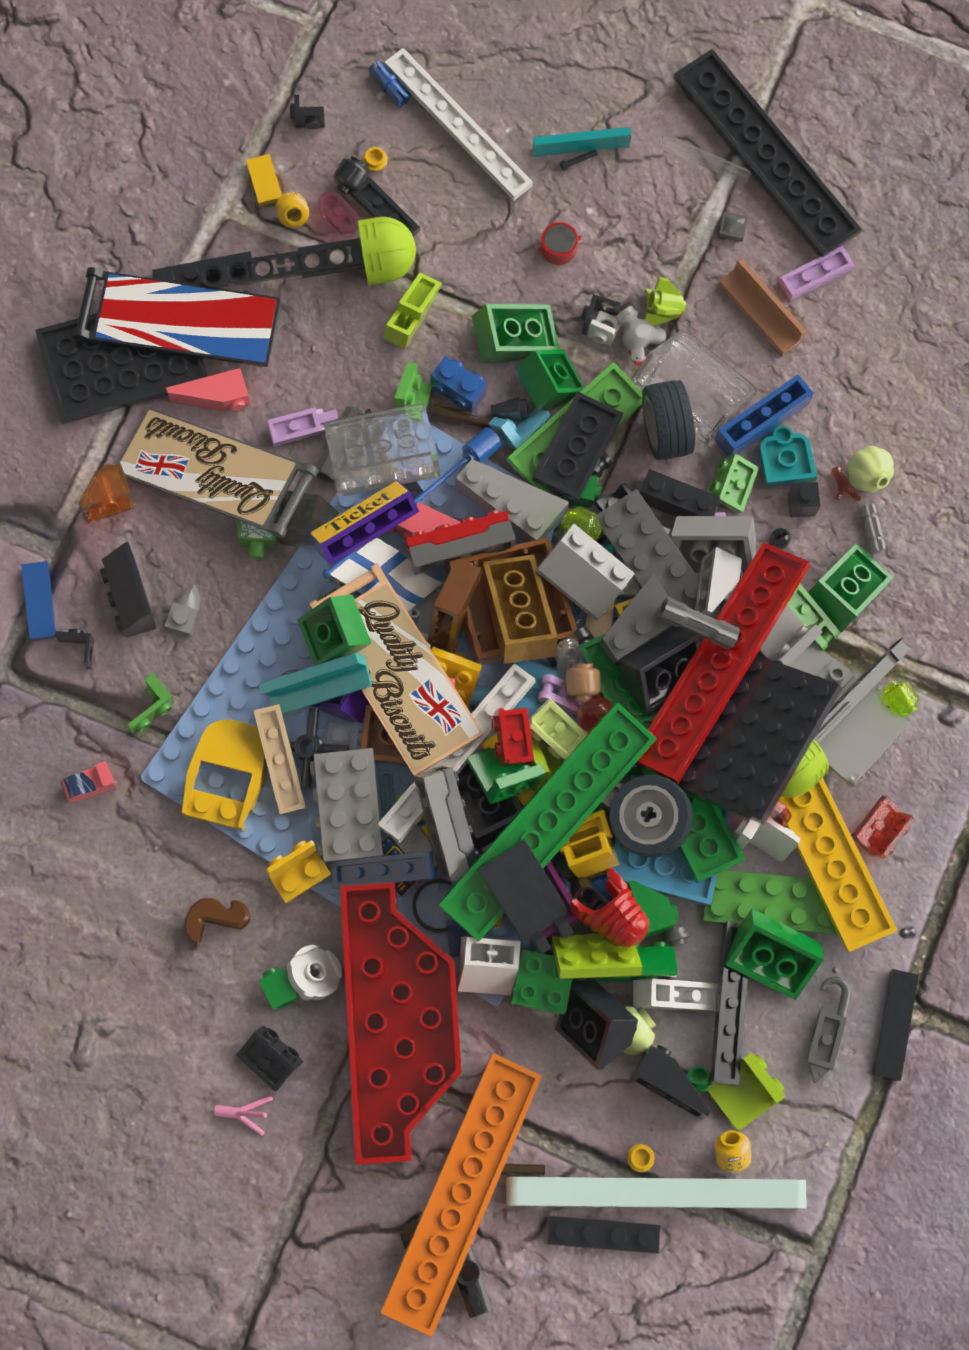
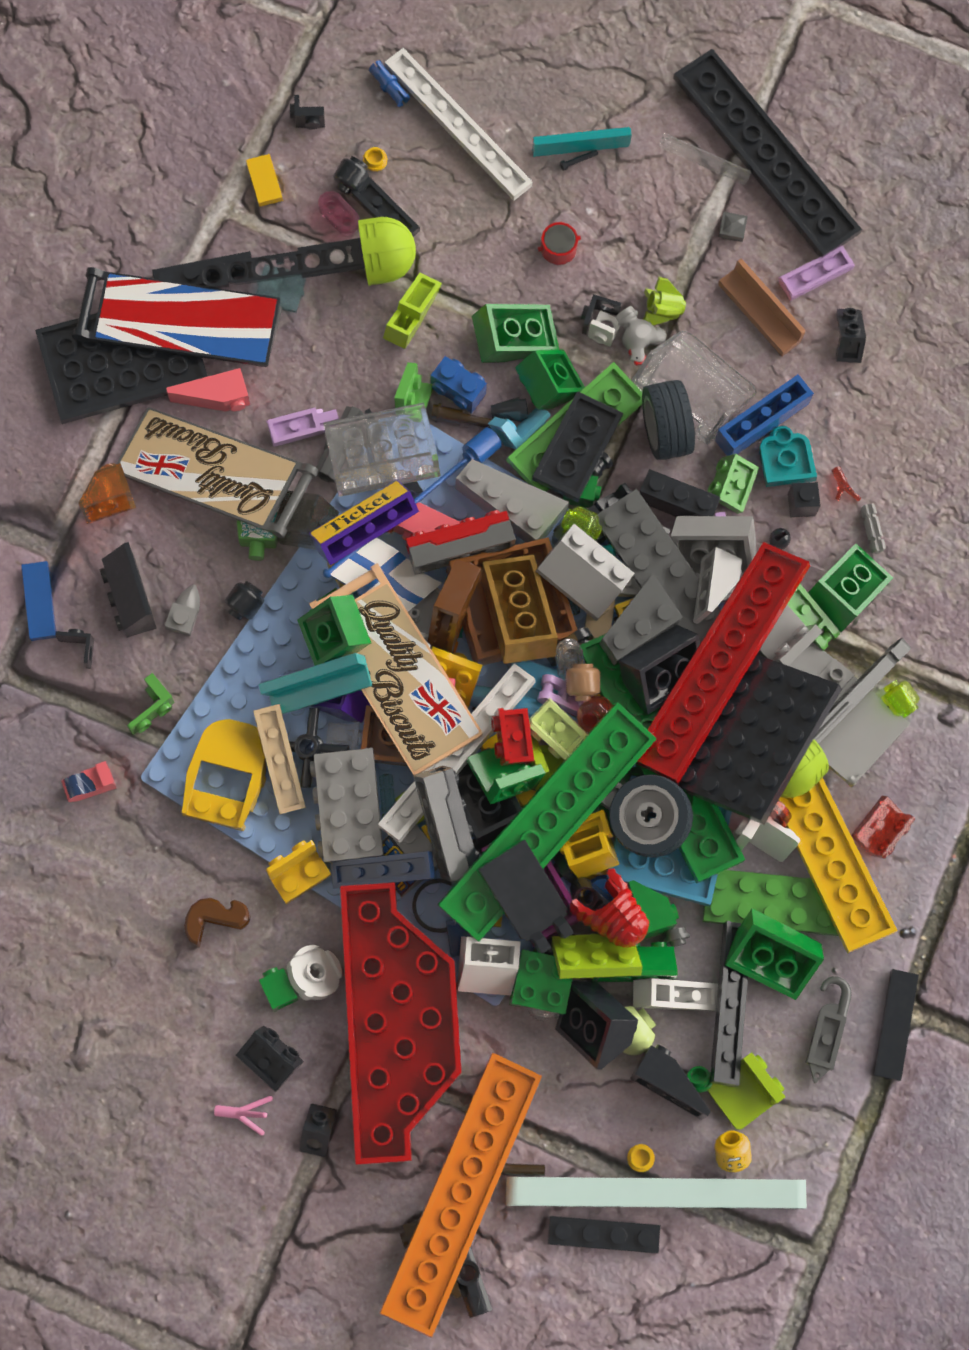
(244, 600): none -> black head
(287, 289): none -> clear light blue piece
(292, 210): yellow head -> none
(317, 1127): none -> black bracket
(715, 630): dark grey axle -> none
(852, 335): none -> black bracket
(870, 469): yellowish green plant -> none

